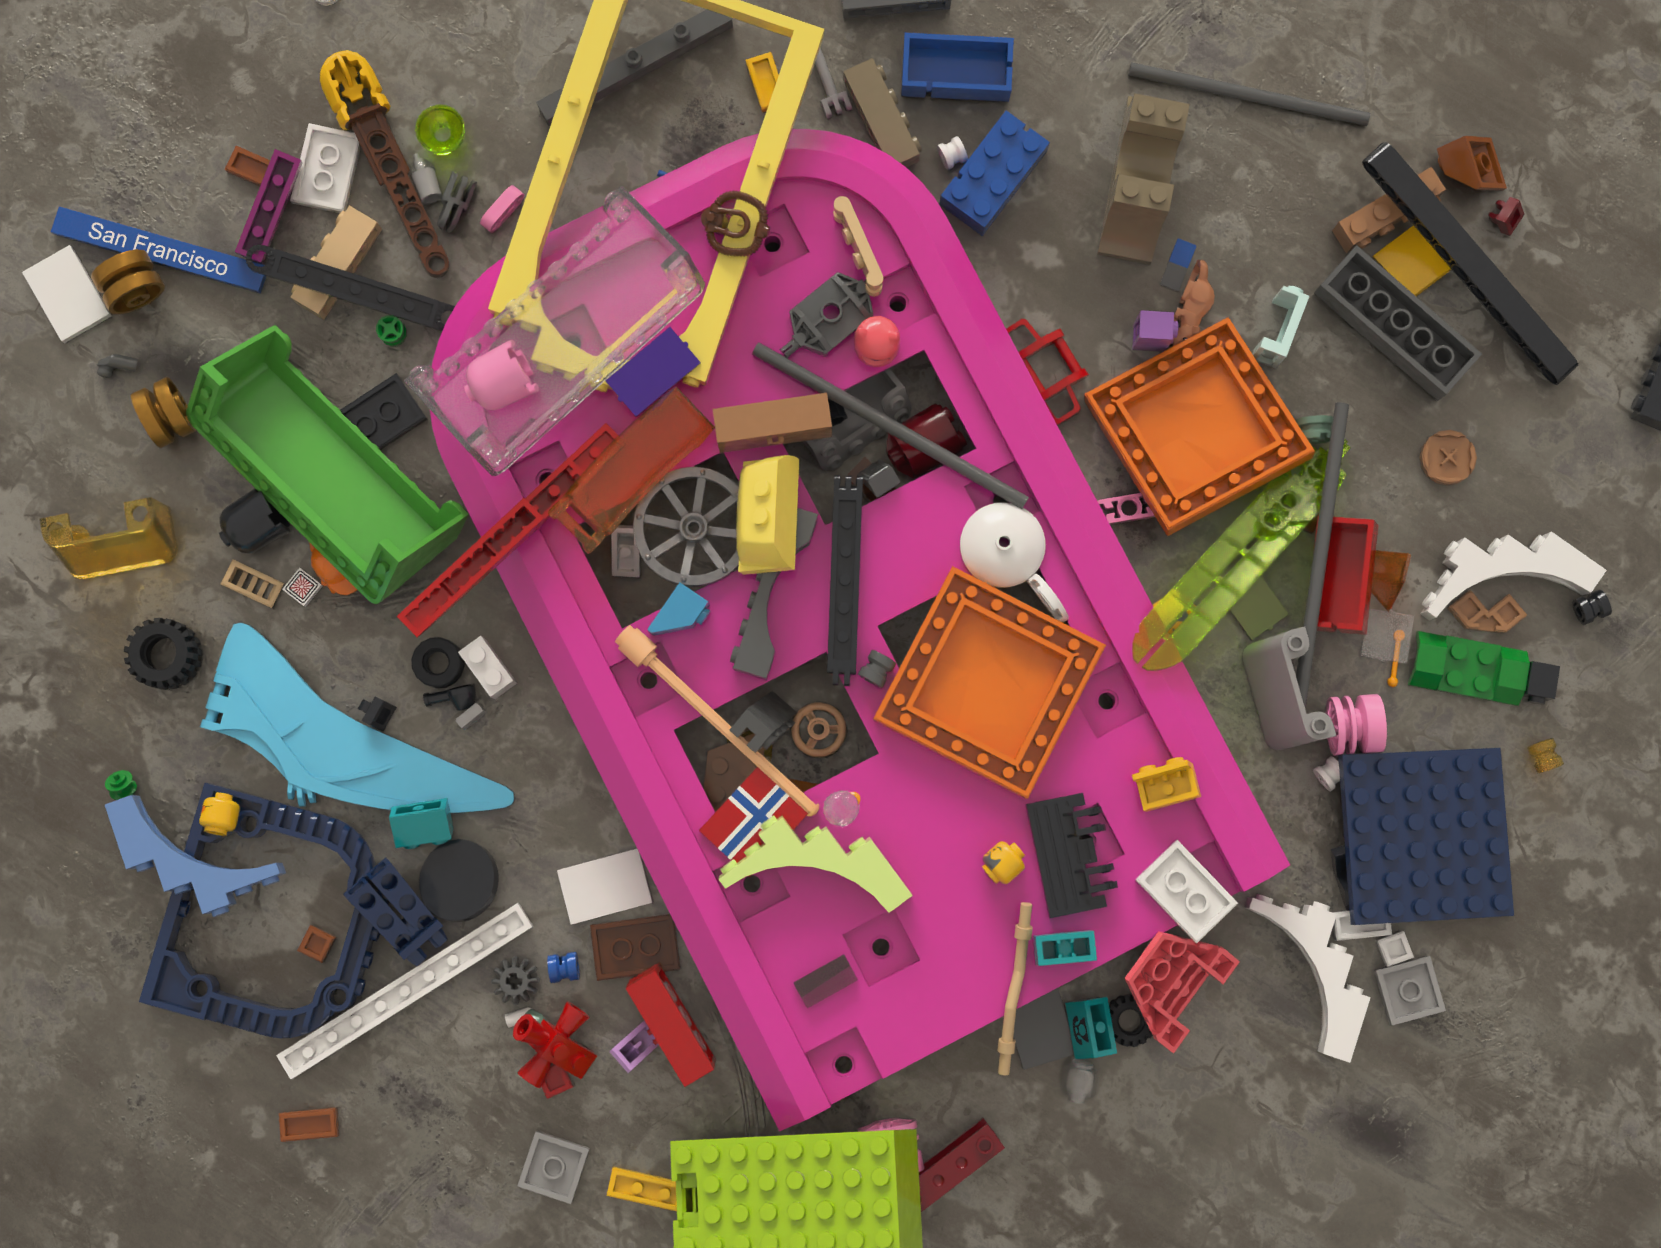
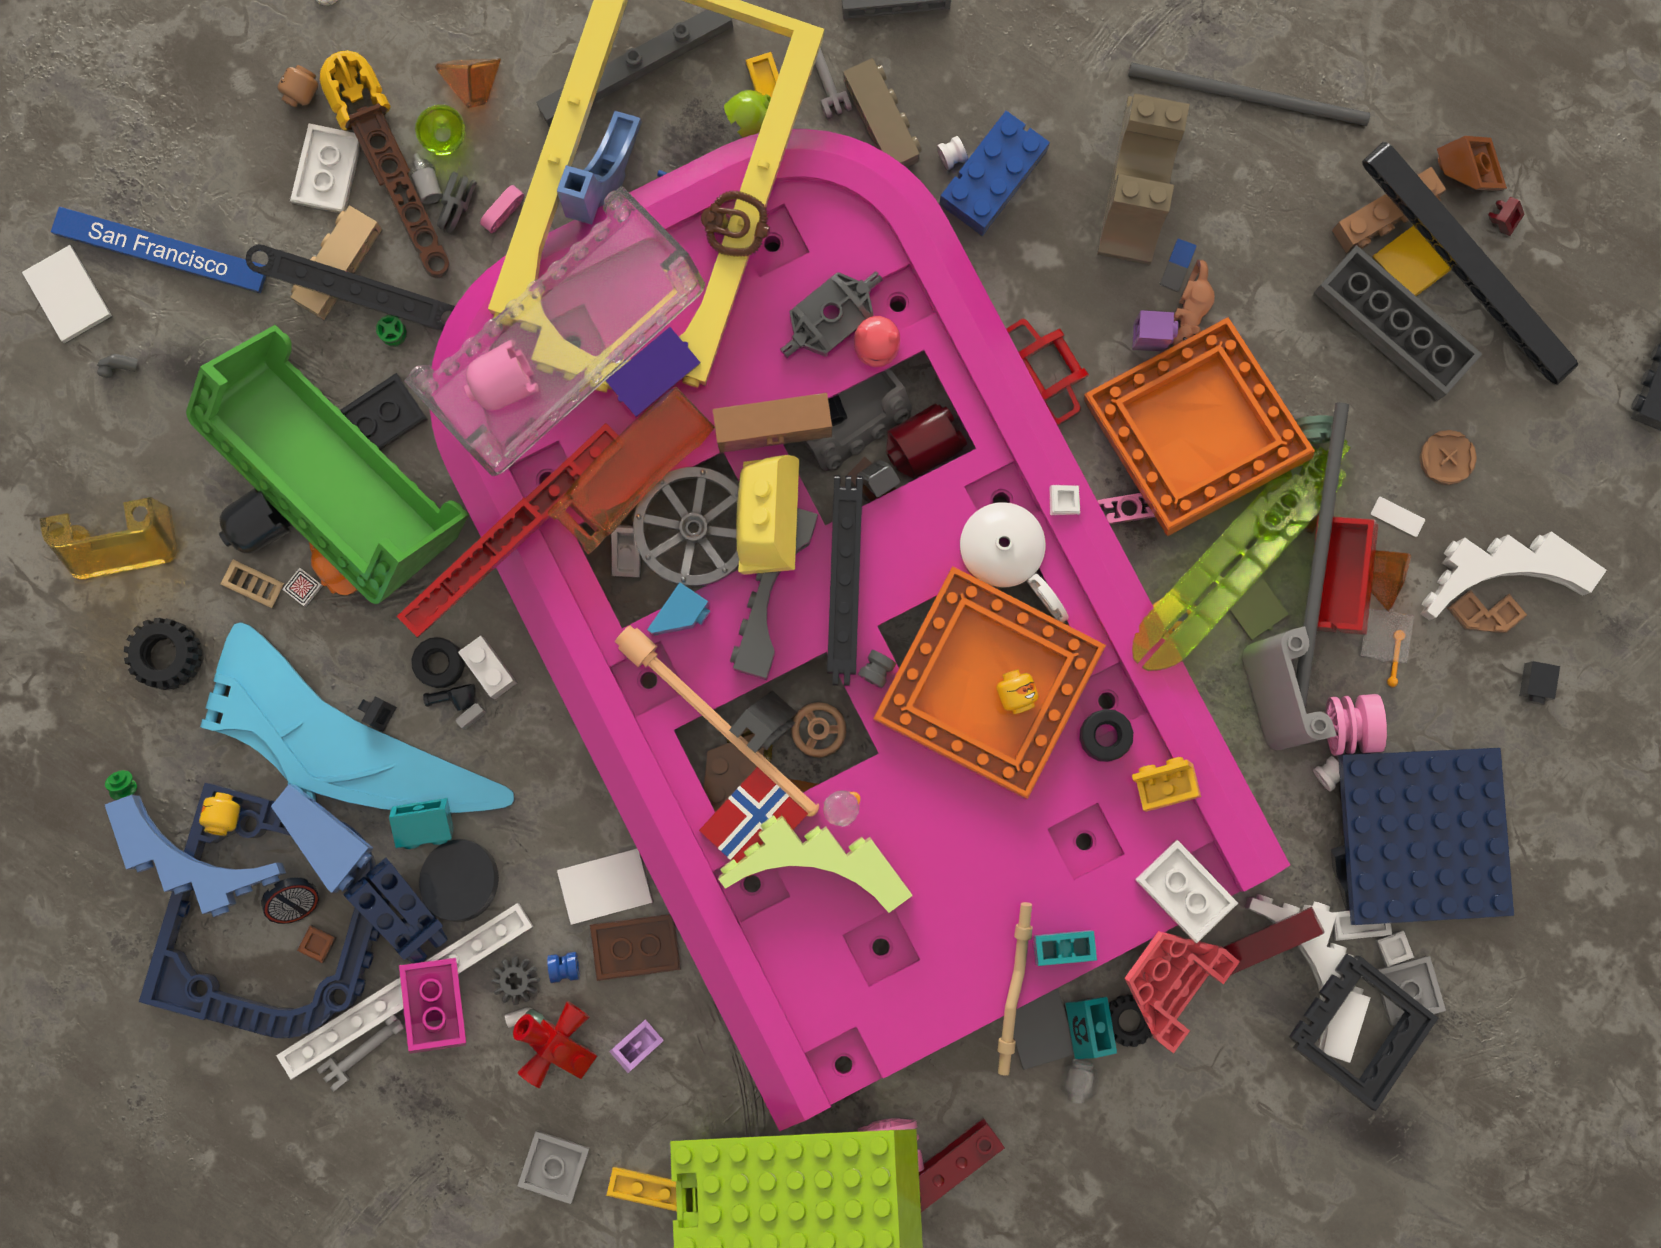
(127, 281): pearl gold wheel -> none
(162, 412): pearl gold wheel -> none
(247, 165): dark orange tile -> none
(269, 204): magenta brick -> none
(290, 900): none -> tile
(298, 86): none -> medium nougat head
(308, 1124): dark orange tile -> none
(322, 838): none -> medium blue slope
(393, 1026): none -> light grey hinge
(432, 1005): none -> dark pink slope
(470, 78): none -> clear orange slope
(556, 1081): red tile -> none
(585, 190): none -> medium blue arch
(671, 1024): red brick -> none
(748, 111): none -> lime cylinder
(825, 981): clear smoke tile -> none
(854, 235): tan plate -> none
(890, 425): dark grey piece -> none
(957, 66): blue piece -> none
(1003, 862): yellow head -> none
(1017, 691): none -> yellow head
(1064, 500): none -> white tile
(1064, 856): black hinge -> none
(1122, 727): none -> black tyre
(1274, 352): light aqua panel -> none
(1275, 939): none -> dark red tile
(1394, 1052): none -> black hinge
(1398, 516): none -> white sticker
(1470, 668): green piece -> none
(1545, 755): clear yellow wheel -> none
(1589, 608): black wheel -> none

